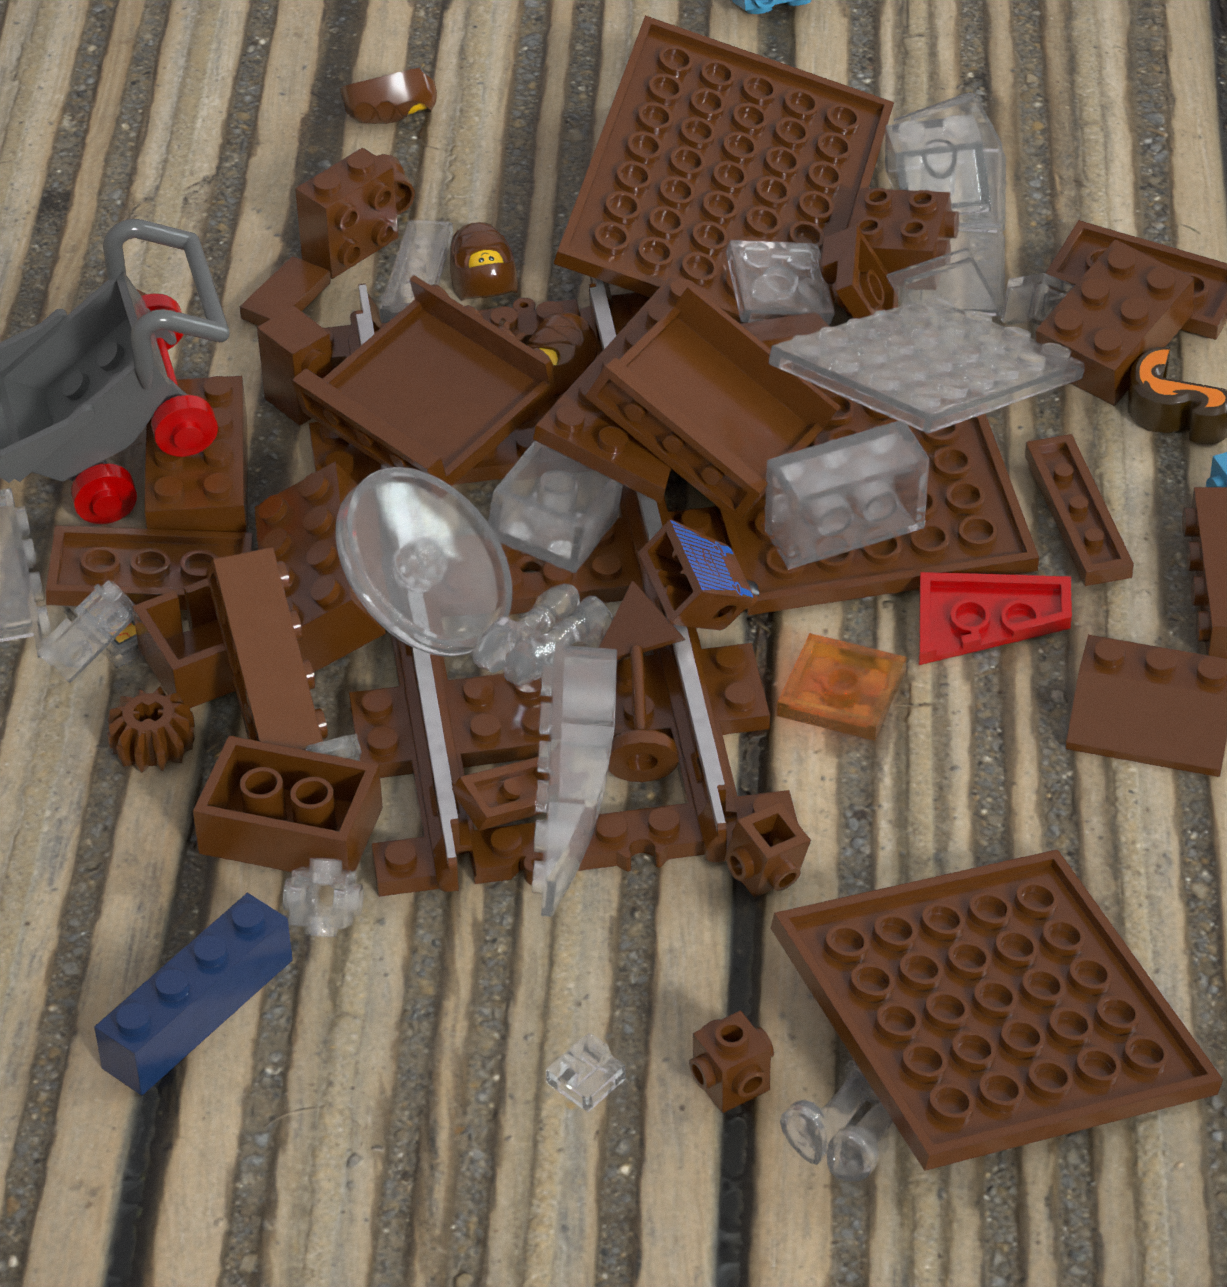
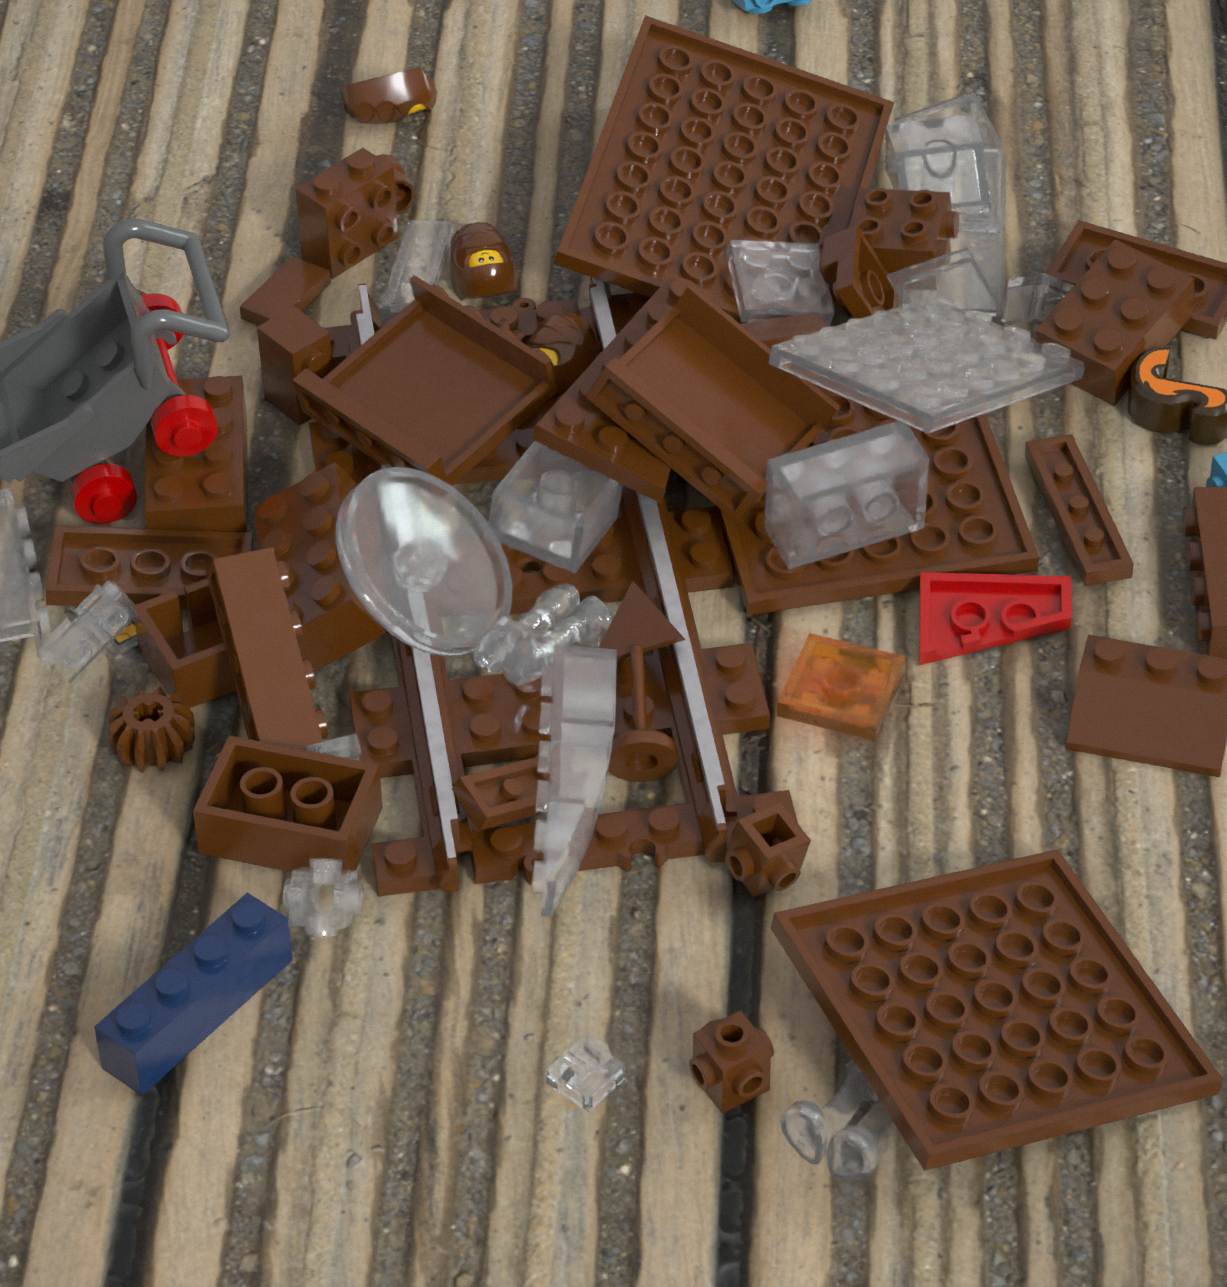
(697, 578): reddish brown torso -> none

